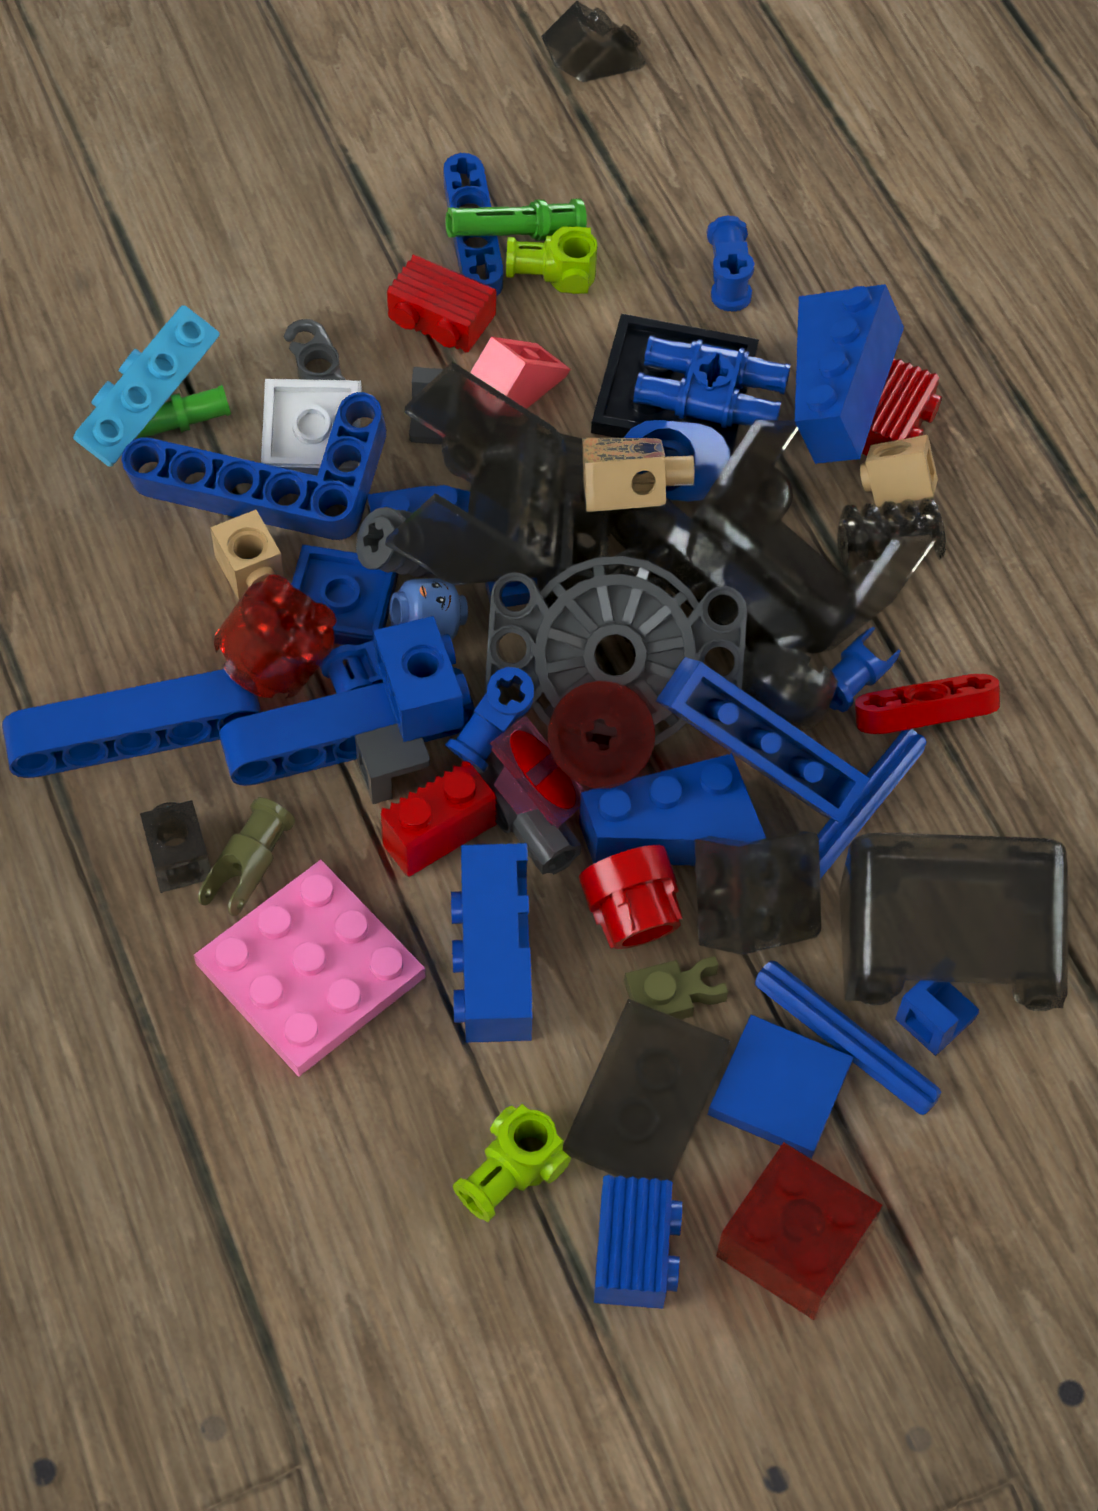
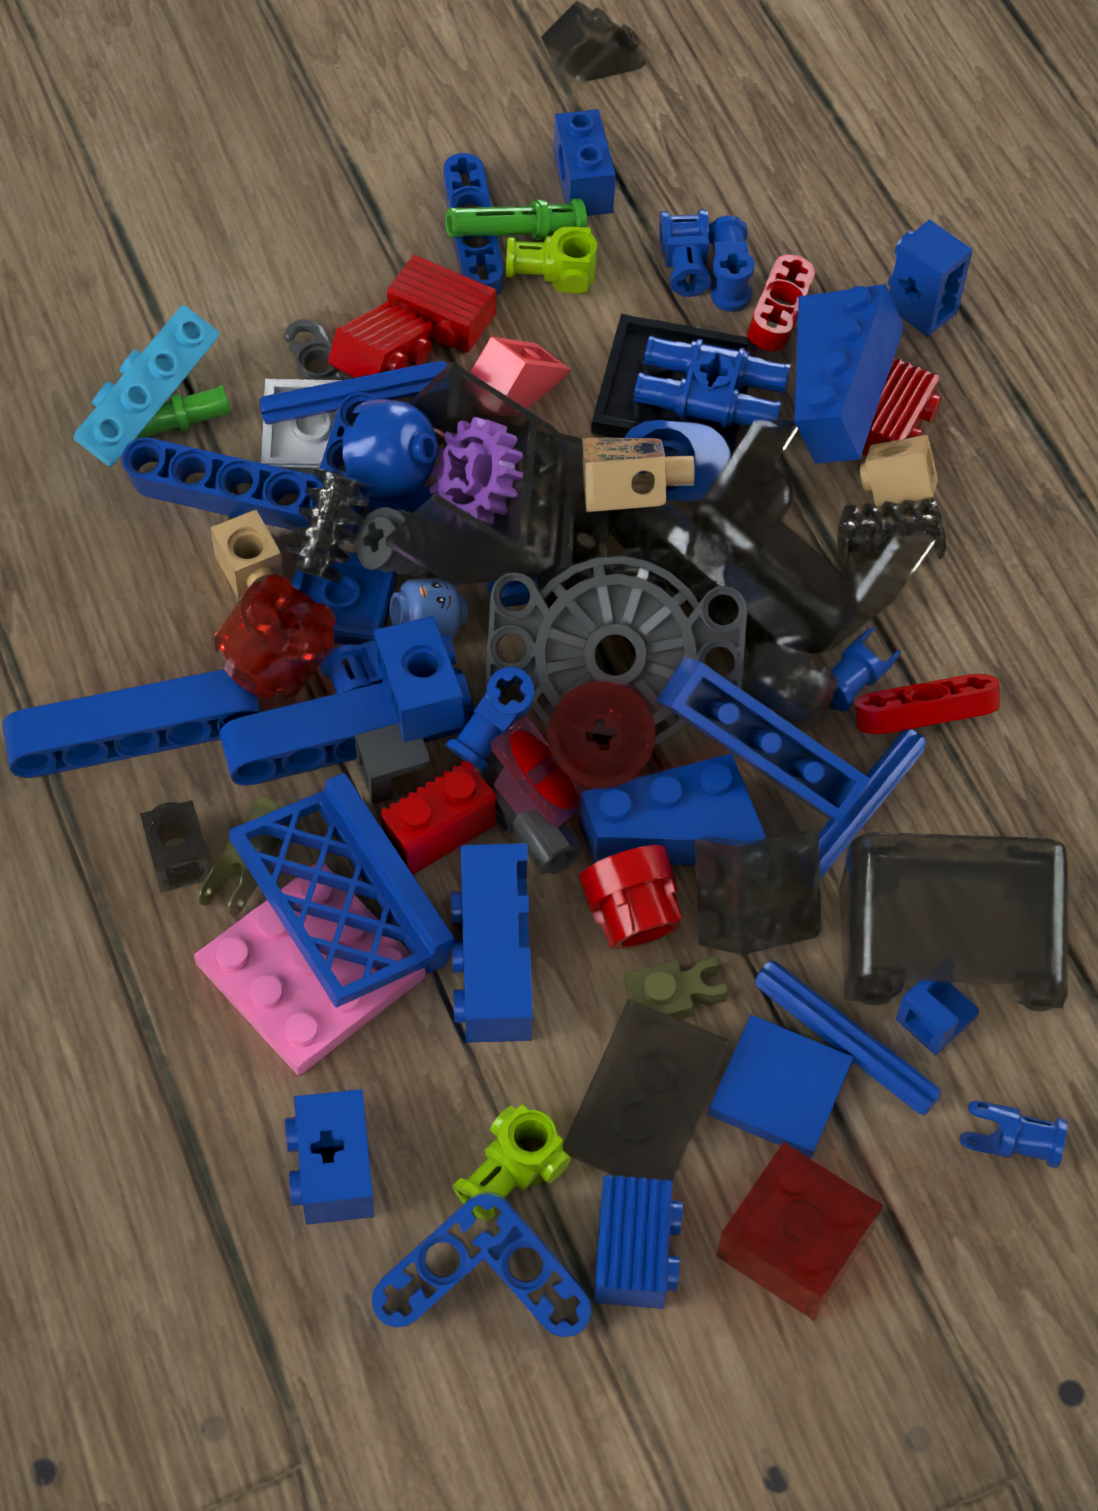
(328, 397): none -> blue axle
(328, 524): none -> clear smoke piece
(337, 1188): none -> blue brick
(380, 342): none -> red brick
(385, 880): none -> blue fence
(389, 448): none -> blue cylinder
(478, 470): none -> medium lavender gear
(496, 1251): none -> blue beam
(584, 160): none -> blue brick
(685, 248): none -> blue connector
(783, 315): none -> red beam
(929, 276): none -> blue brick
(1017, 1134): none -> blue piece

